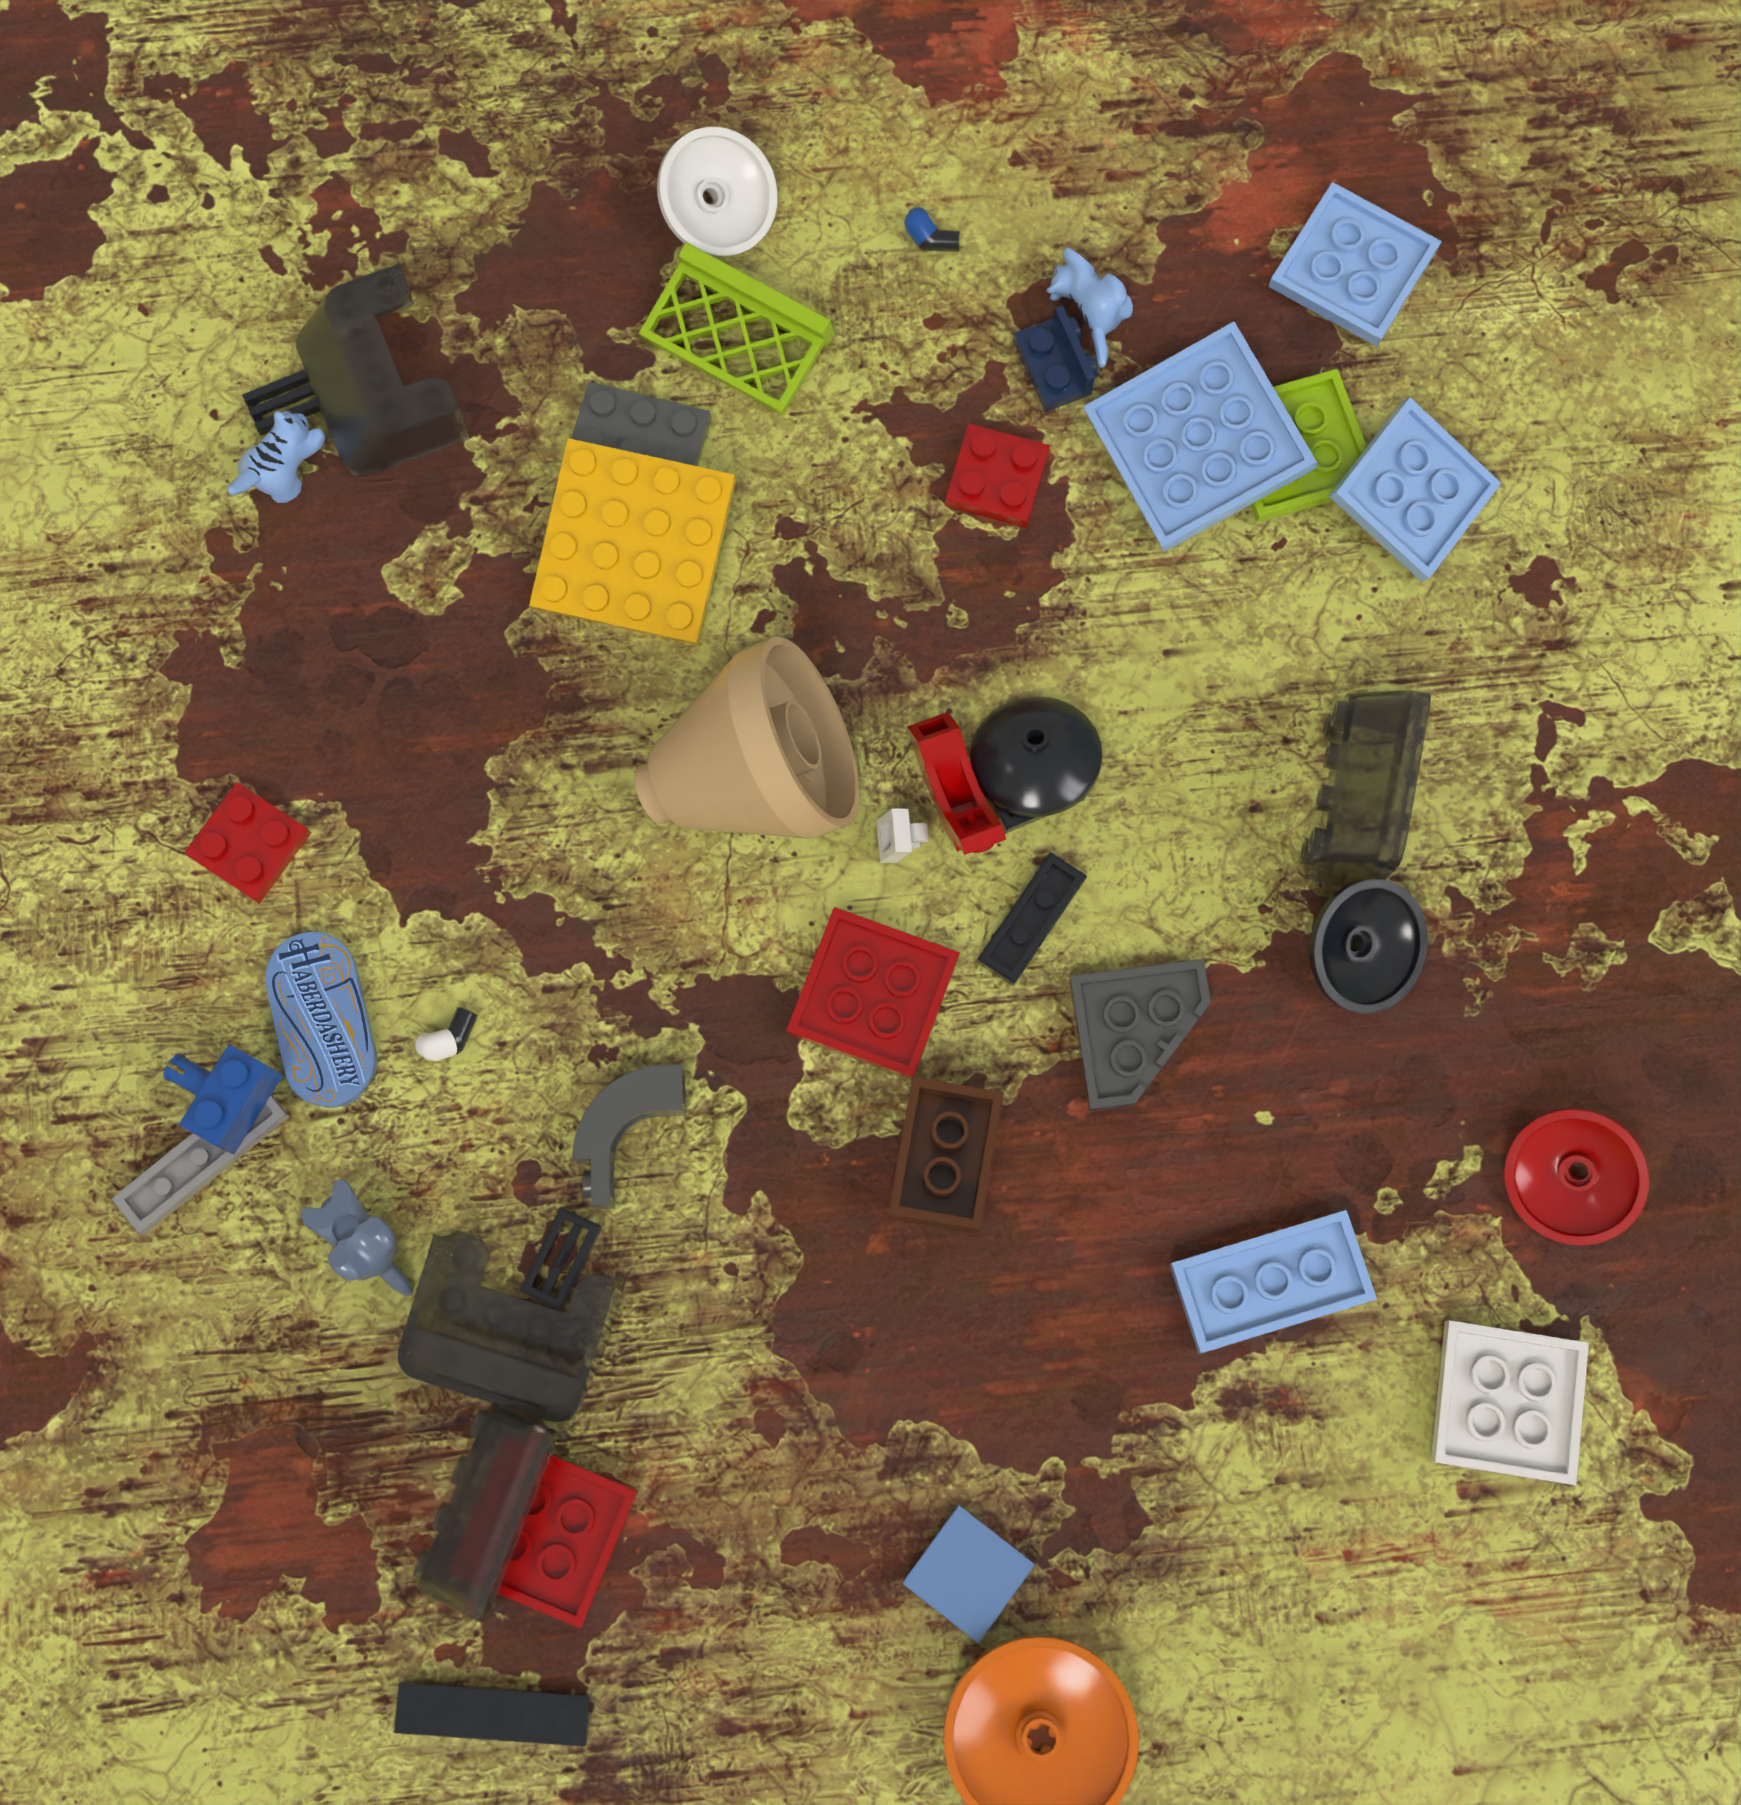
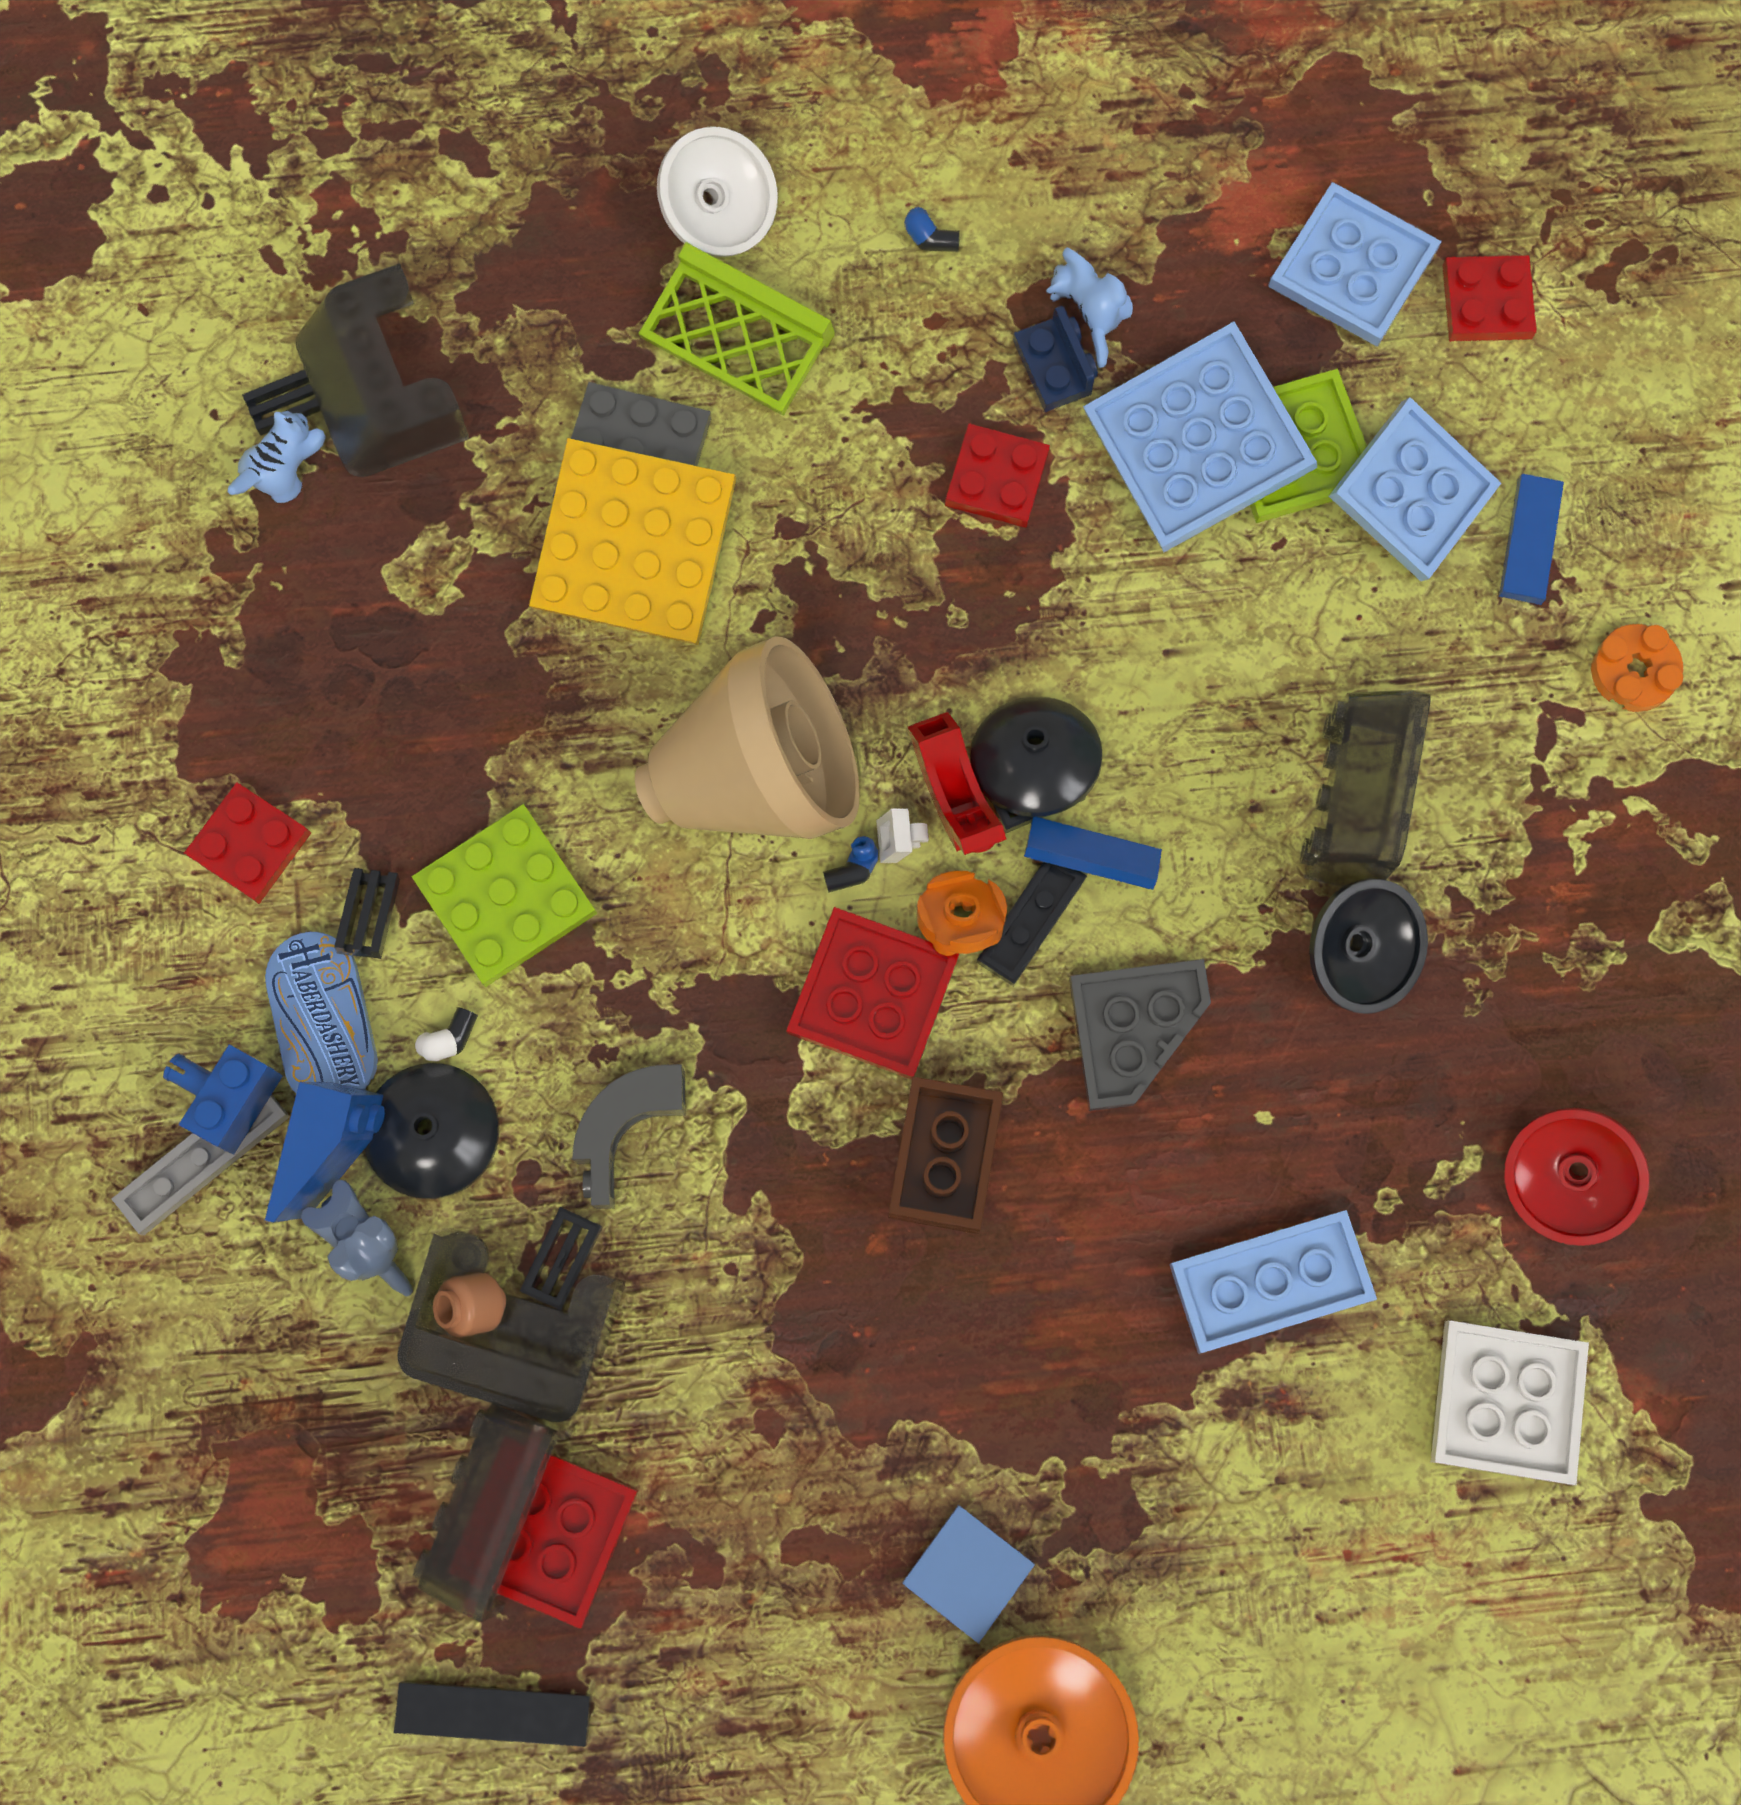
(323, 1139): none -> blue slope
(350, 909): none -> black tile
(460, 1138): none -> black dish
(469, 1305): none -> nougat head
(504, 895): none -> lime plate
(857, 868): none -> arm
(961, 934): none -> orange plate
(1093, 853): none -> blue tile
(1489, 298): none -> red plate
(1531, 539): none -> blue tile
(1651, 647): none -> orange plate

